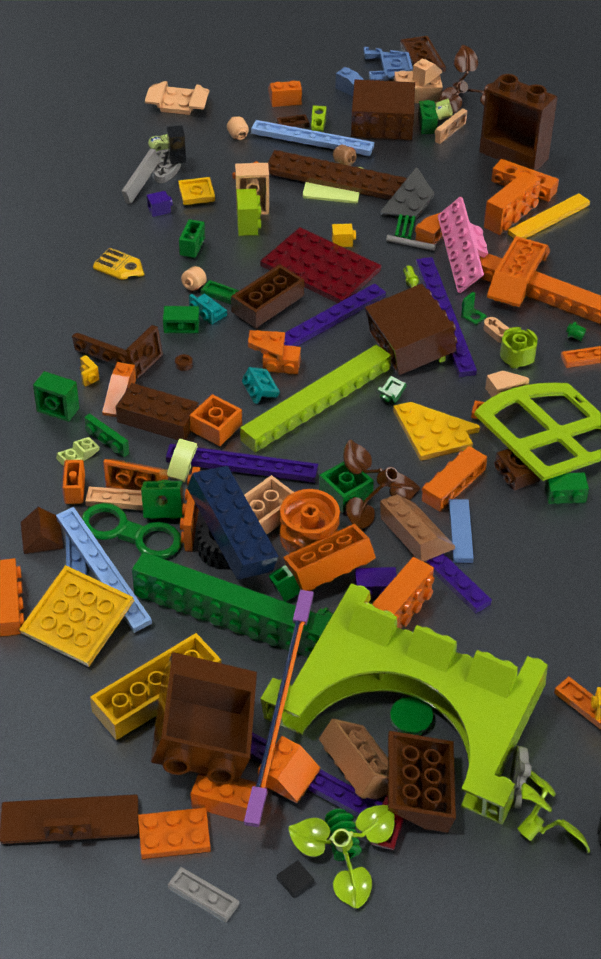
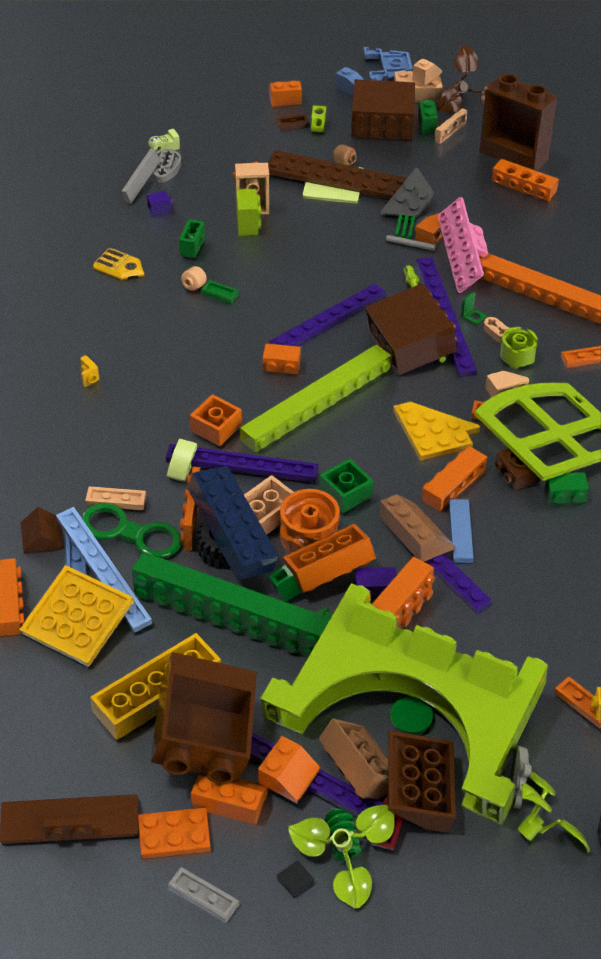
(56, 396): green brick -> none
(73, 481): orange brick -> none
(81, 450): yellowish green slope -> none
(106, 435): green plate -> none
(120, 381): orange slope -> none
(130, 475): orange slope -> none
(141, 352): reddish brown bracket -> none
(156, 412): reddish brown brick -> none
(157, 508): green brick -> none
(176, 99): light nougat piece -> none
(176, 144): black brick -> none
(181, 319): green brick -> none
(183, 362): reddish brown tile -> none
(196, 191): yellow plate -> none
(208, 308): teal bracket -> none
(237, 128): light nougat head -> none
(259, 384): teal bracket -> none
(259, 792): piece -> none
(267, 296): reddish brown brick -> none
(267, 342): orange wing -> none
(310, 137): light blue plate -> none
(323, 265): dark red plate -> none
(343, 234): yellow brick -> none
(358, 460): reddish brown plant -> none
(392, 390): bracket -> none
(422, 48): reddish brown tile -> none
(444, 109): yellowish green leg -> none
(512, 203): orange brick -> none
(516, 270): orange slope -> none
(549, 217): yellow tile -> none
(575, 331): green hose -> none

